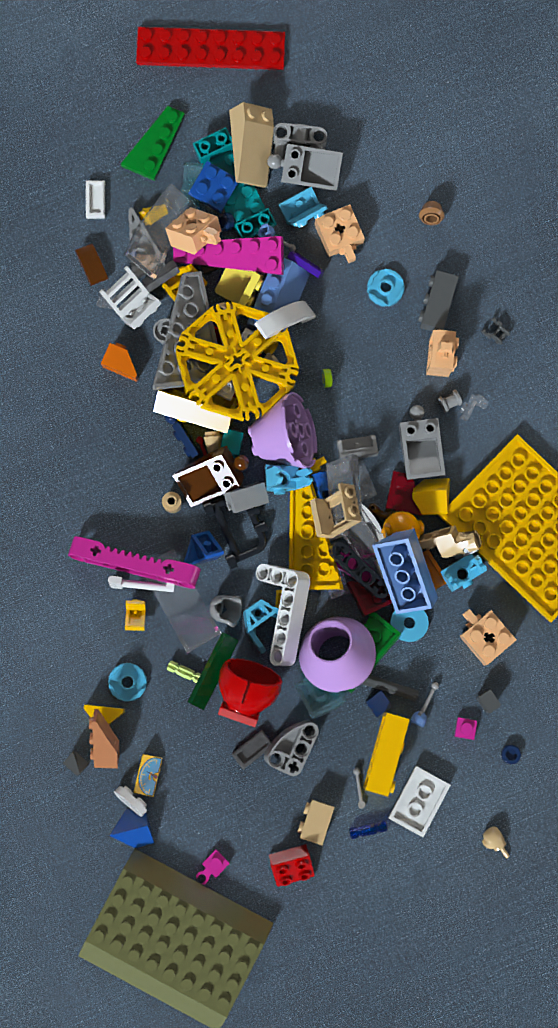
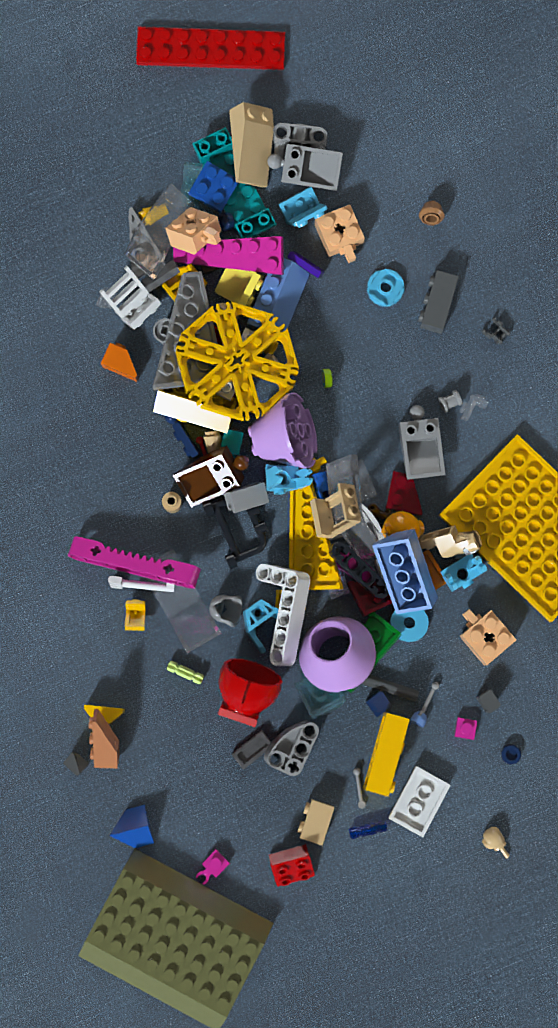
(91, 264): reddish brown slope -> none
(95, 199): white tile -> none
(117, 676): medium azure tile -> none
(134, 804): white plate -> none
(148, 775): slope -> none
(154, 146): green wing -> none
(202, 549): blue slope -> none
(211, 671): dark green tile -> none
(268, 231): medium blue hinge -> none
(284, 317): white slope -> none
(361, 446): light grey hinge -> none
(432, 496): yellow slope -> none
(441, 353): light nougat hinge -> none

